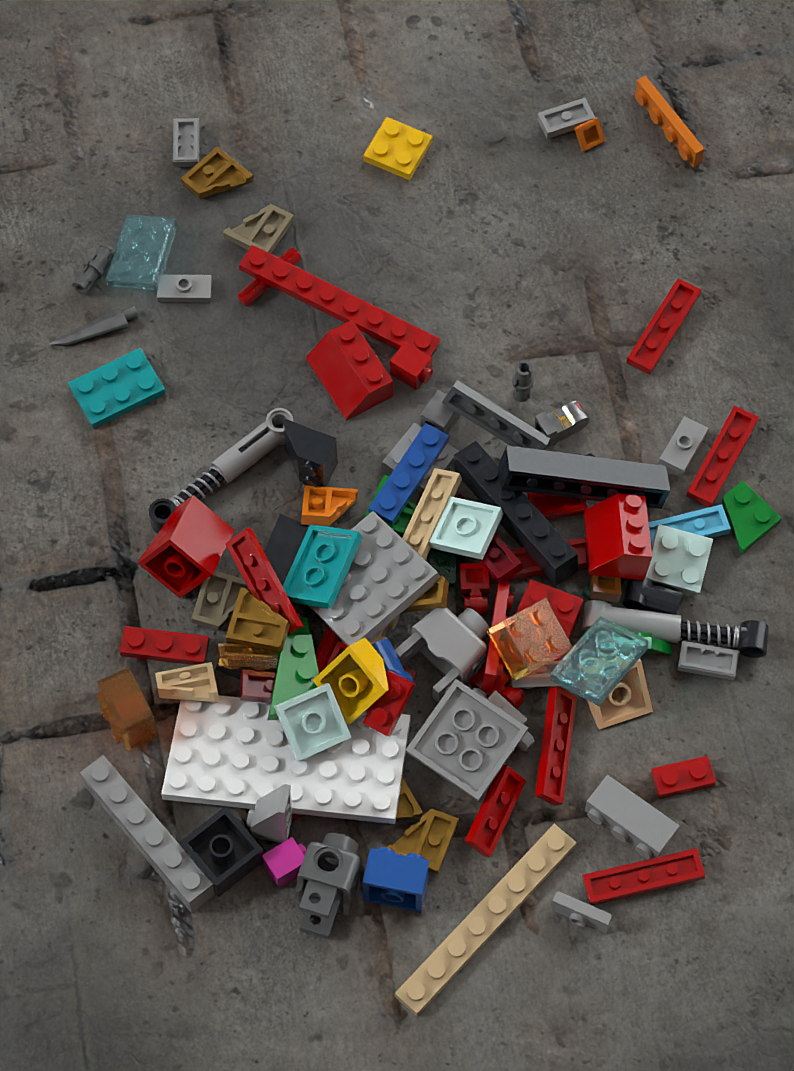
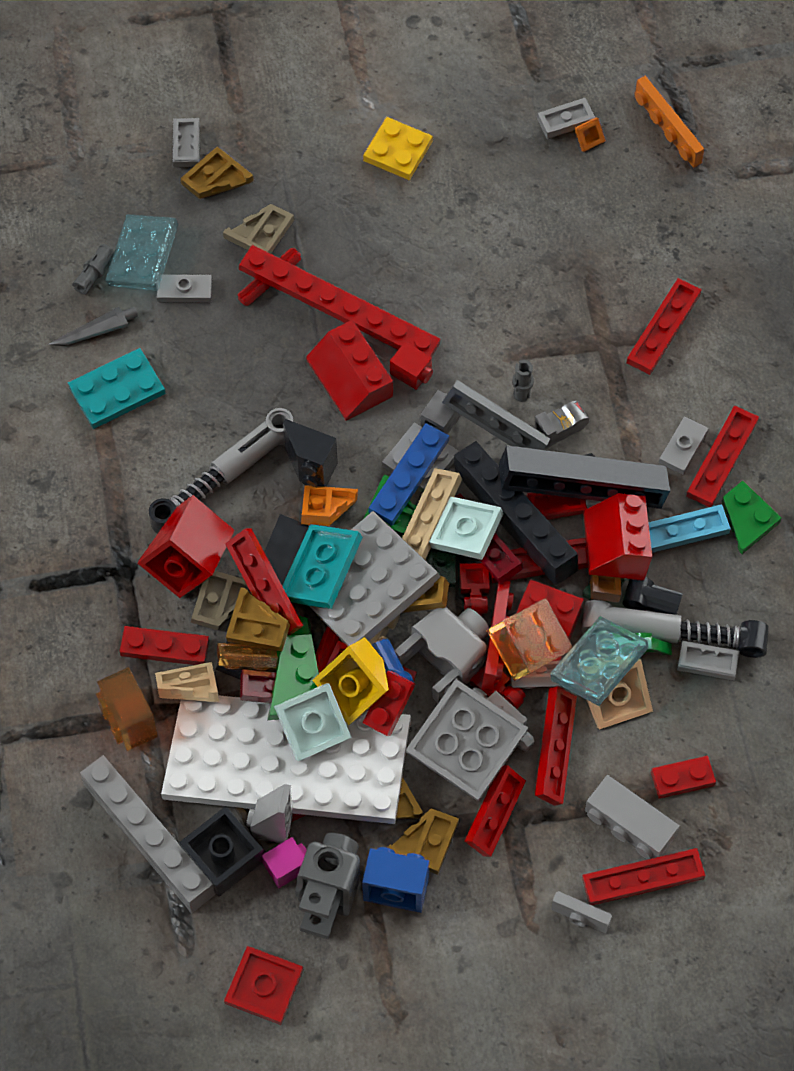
(263, 985): none -> red plate
(485, 920): tan plate -> none
(679, 559): light aqua plate -> none

